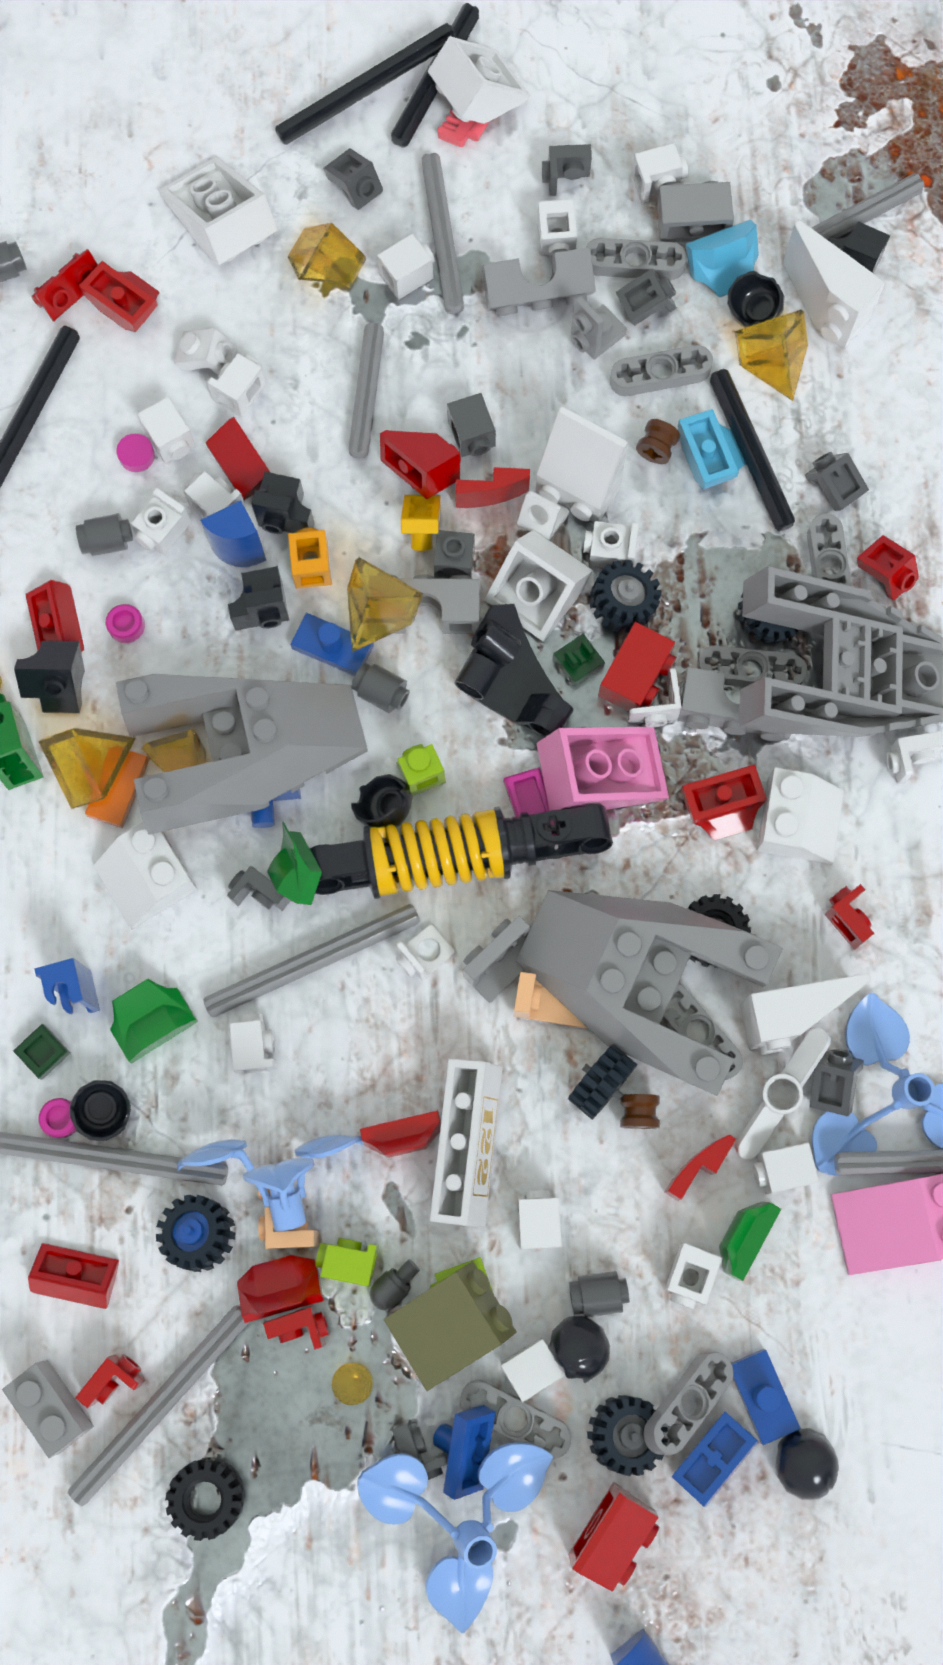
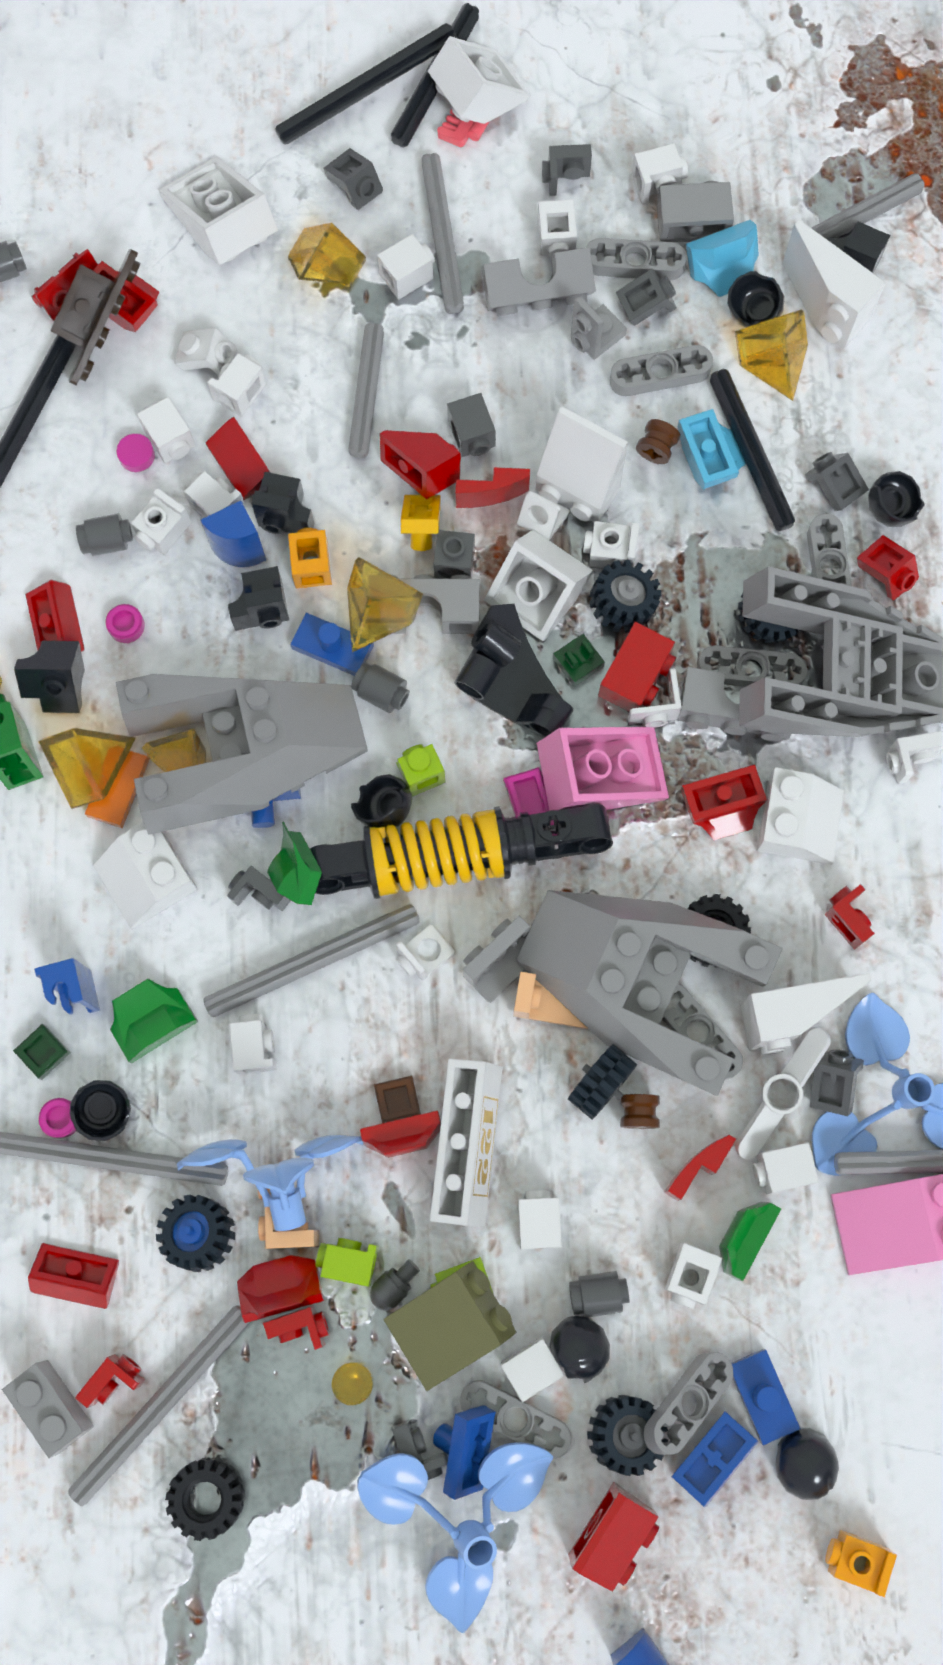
(88, 308): none -> bracket
(397, 1099): none -> reddish brown tile
(877, 1569): none -> light orange brick
(895, 499): none -> black hair

